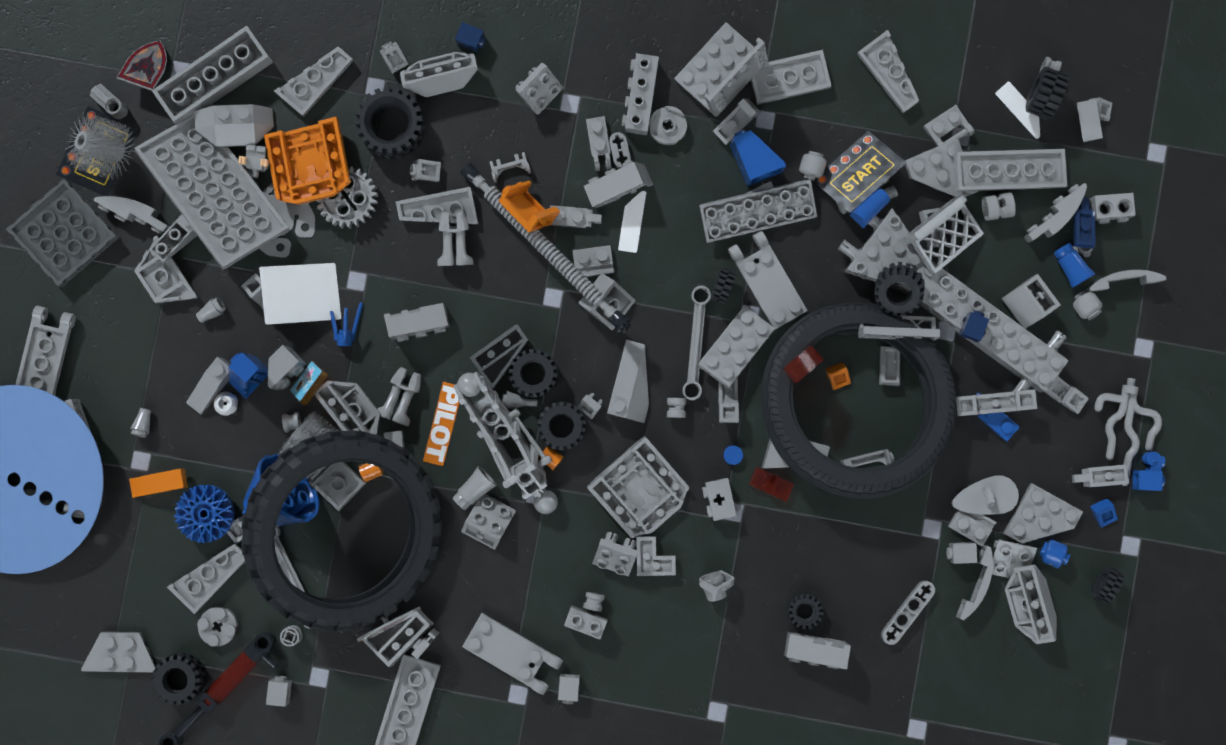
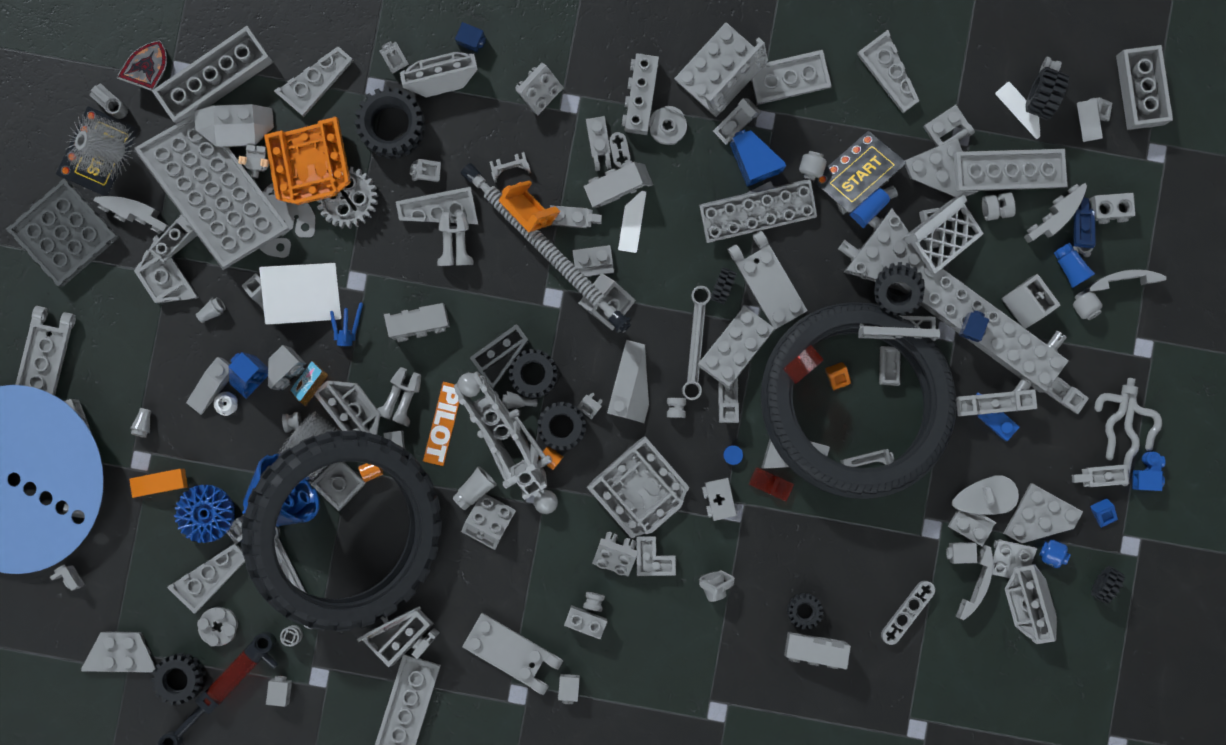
(71, 577): none -> light grey bracket
(1144, 87): none -> light grey brick

